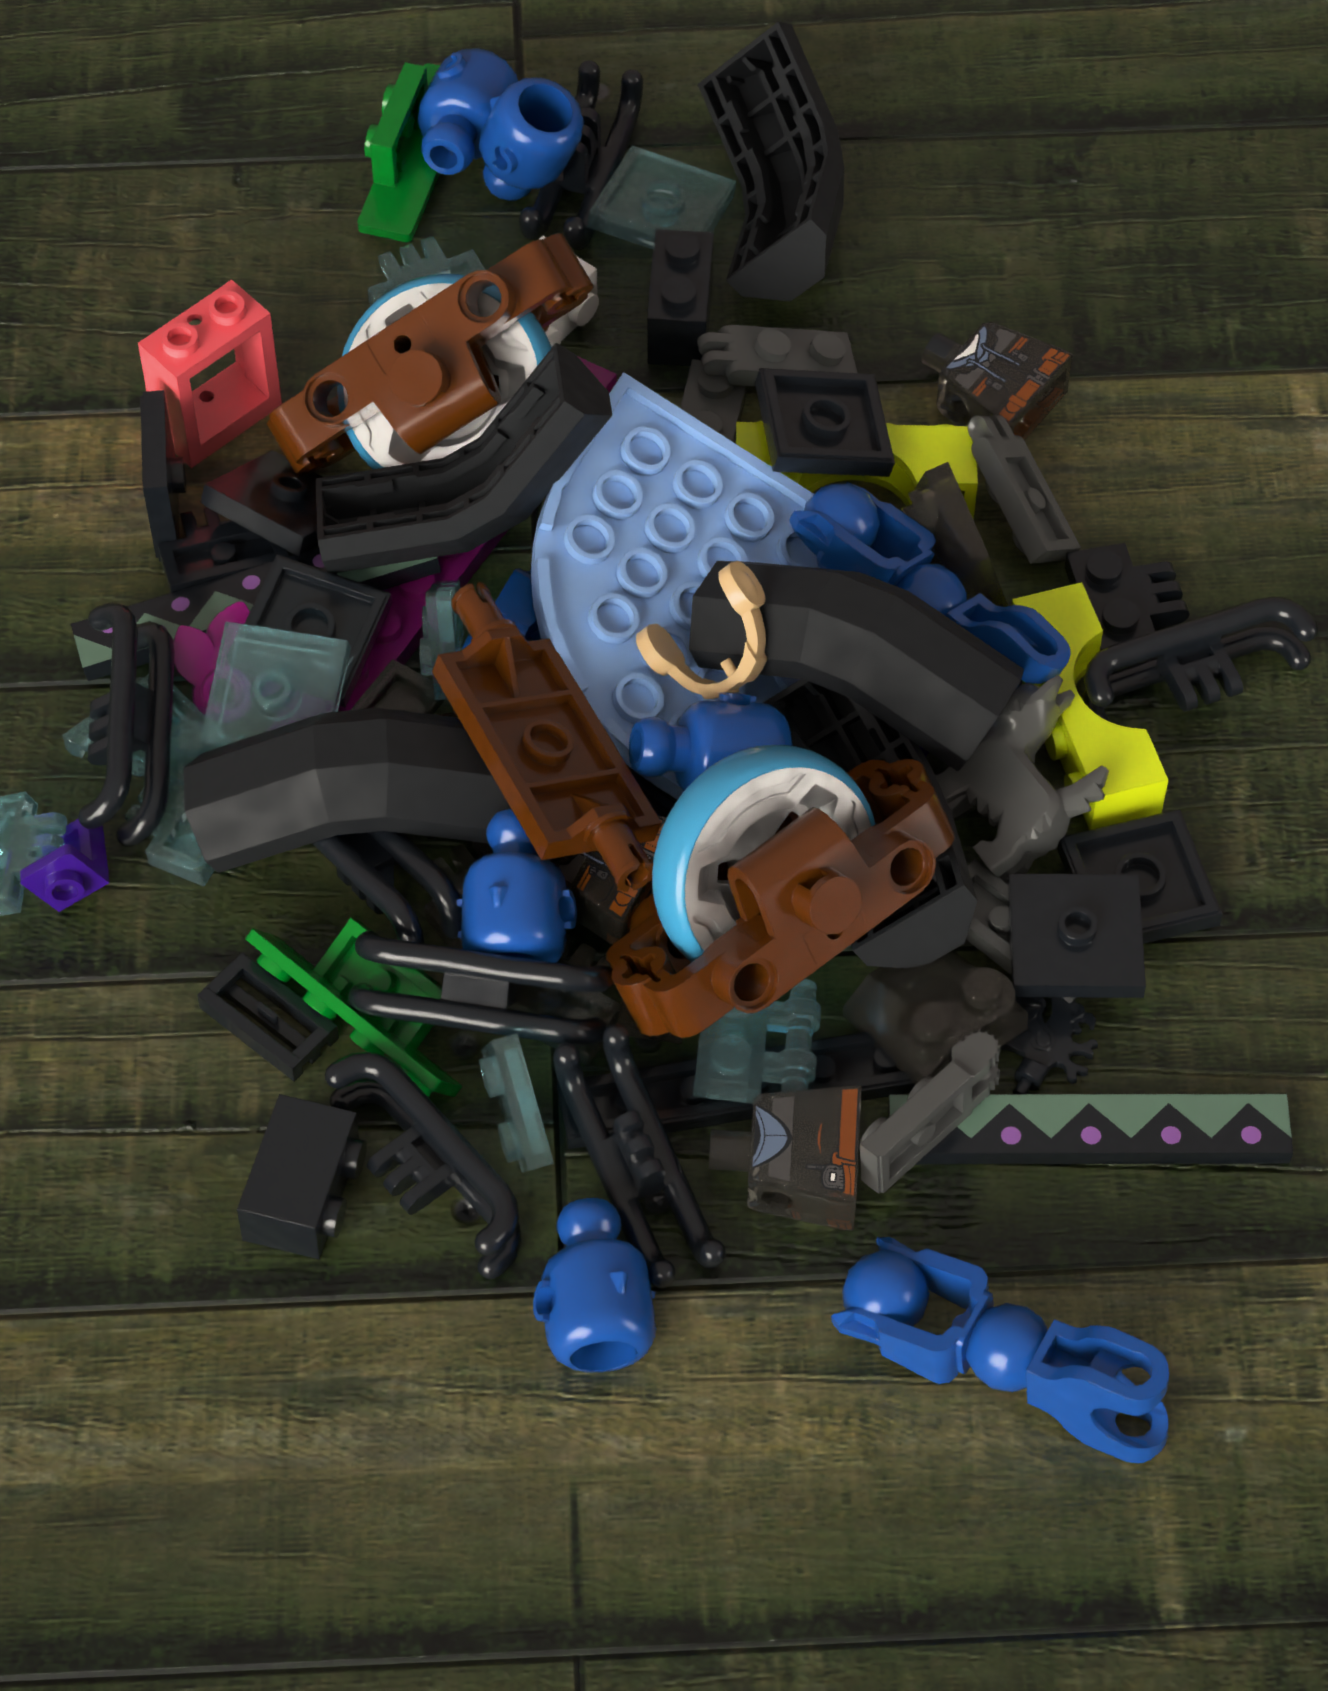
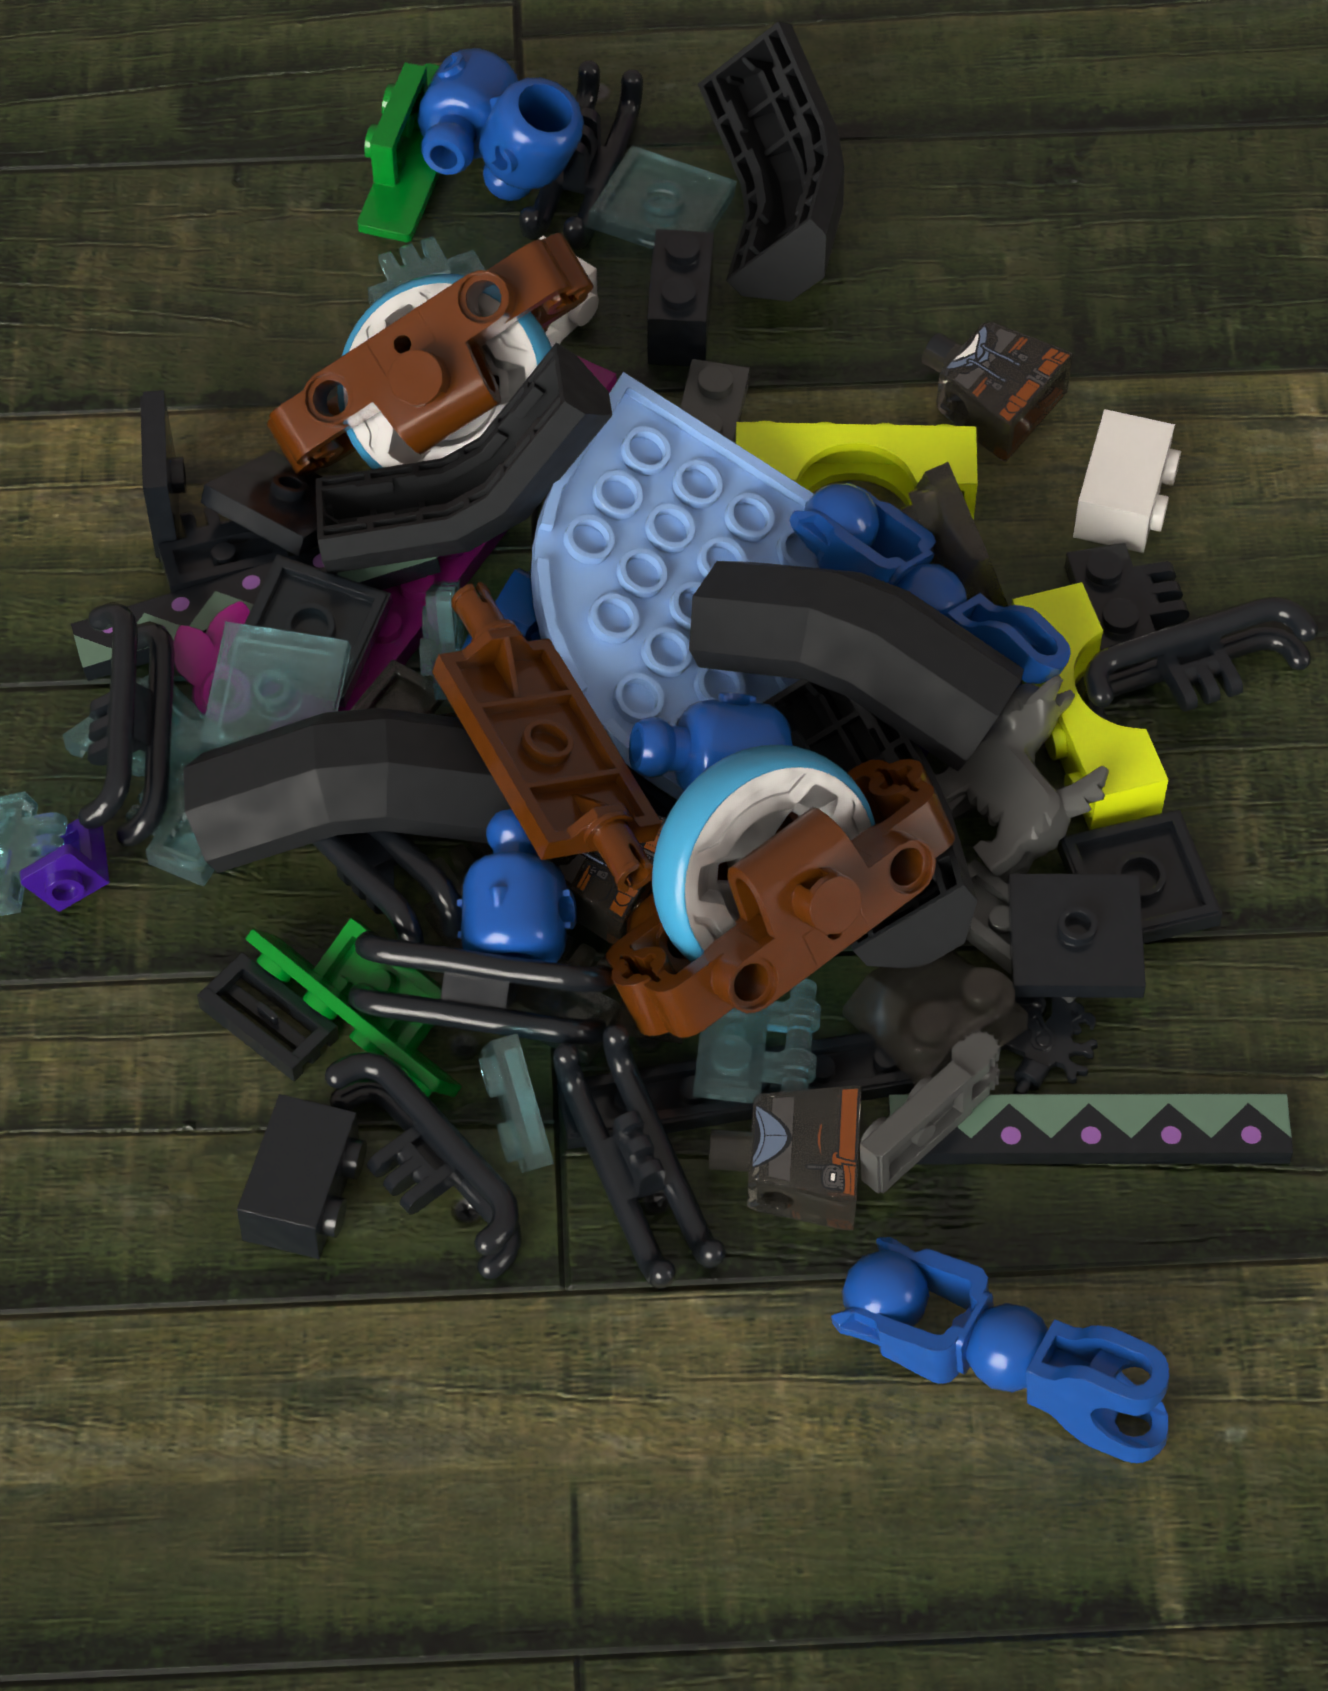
(231, 399): coral window -> none
(595, 1292): blue piece -> none
(742, 350): dark grey hinge -> none
(746, 599): tan piece -> none
(824, 422): black plate -> none
(1020, 491): dark grey hinge -> none
(1125, 481): none -> white brick

